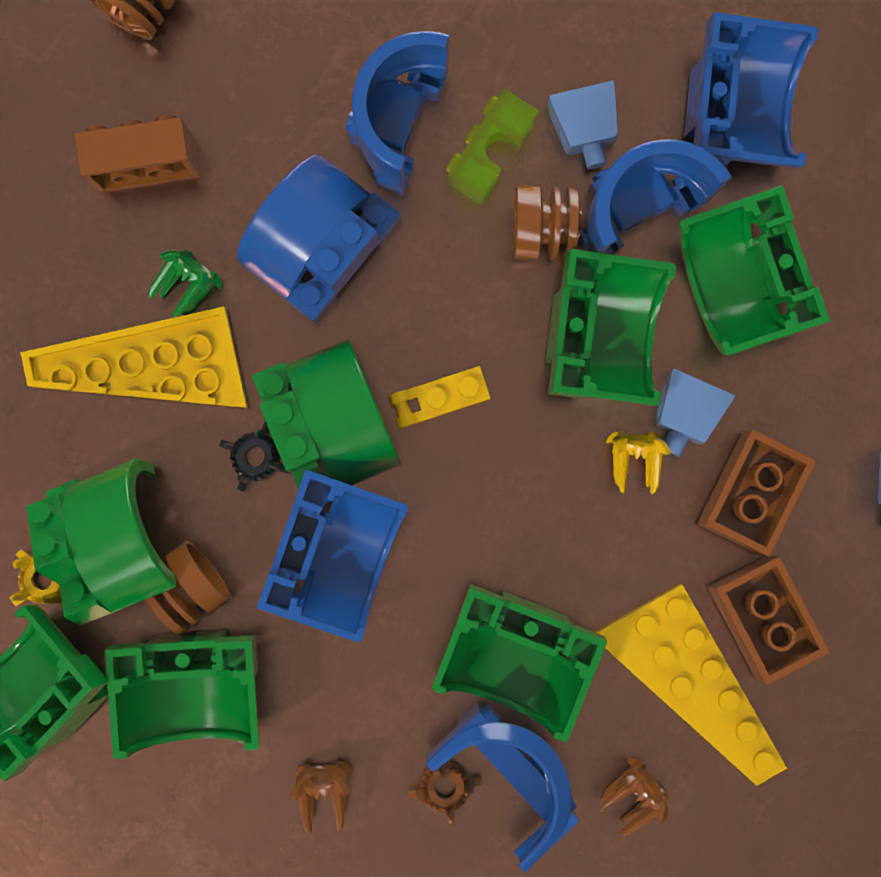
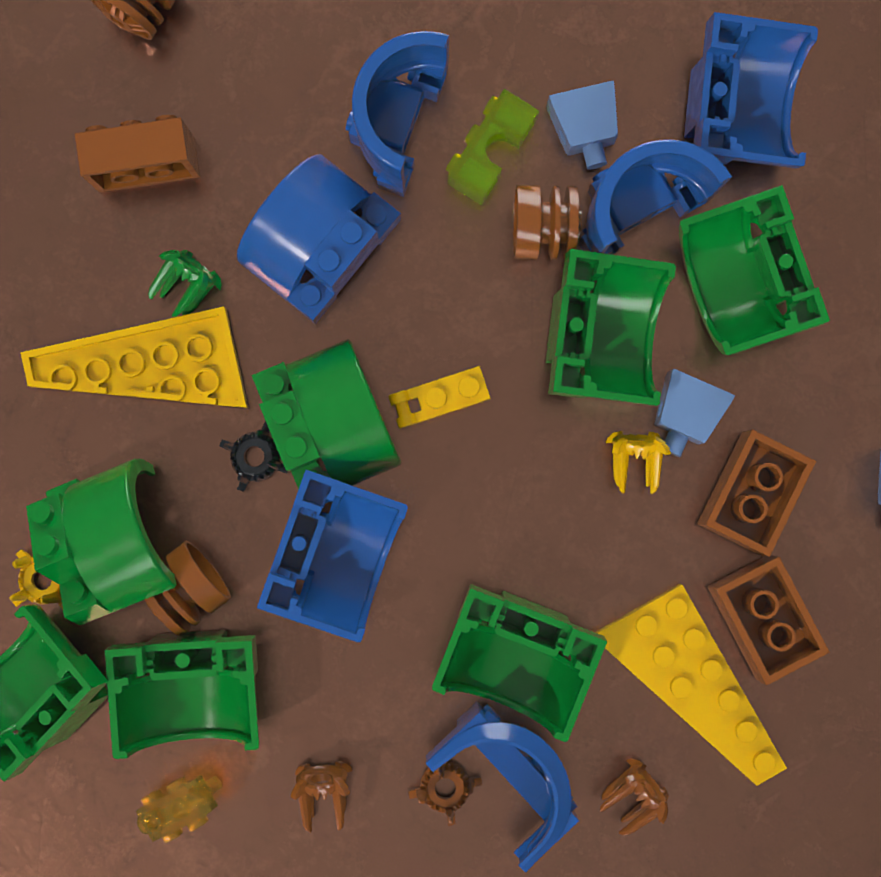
(180, 806): none -> clear yellow brick

